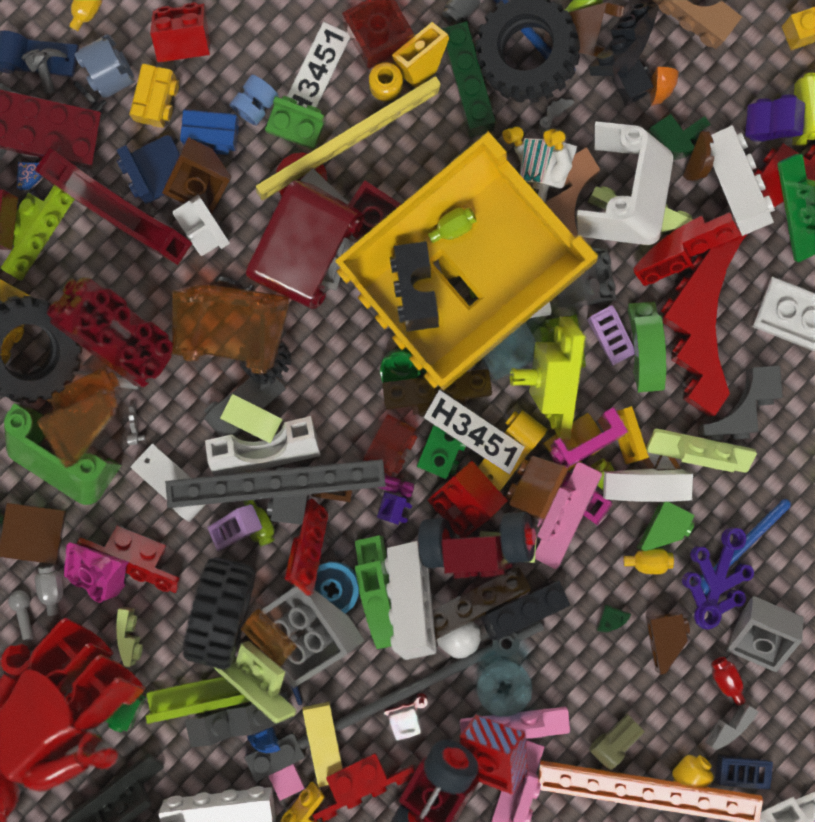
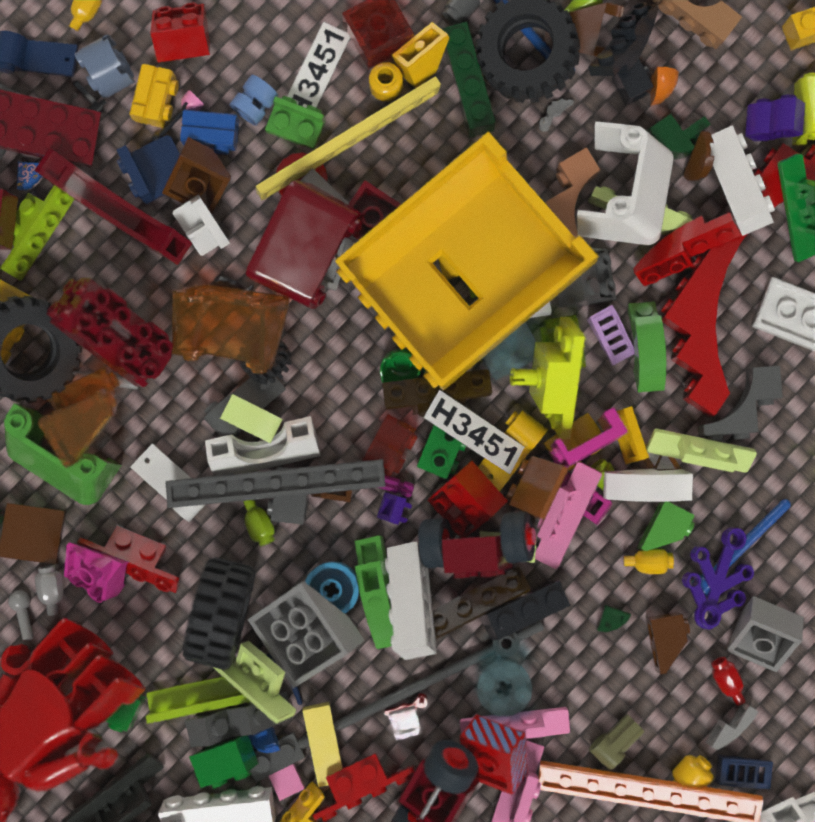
(38, 59): dark grey plant -> none
(128, 645): yellowish green slope -> none
(133, 438): light grey piece -> none
(188, 102): none -> hinge
(223, 761): none -> green brick
(235, 526): lavender slope -> none
(268, 637): clear orange tile -> none
(307, 549): red bracket -> none
(418, 308): black arch -> none
(453, 224): lime plant -> none
(461, 641): white hair -> none
(544, 160): torso -> none

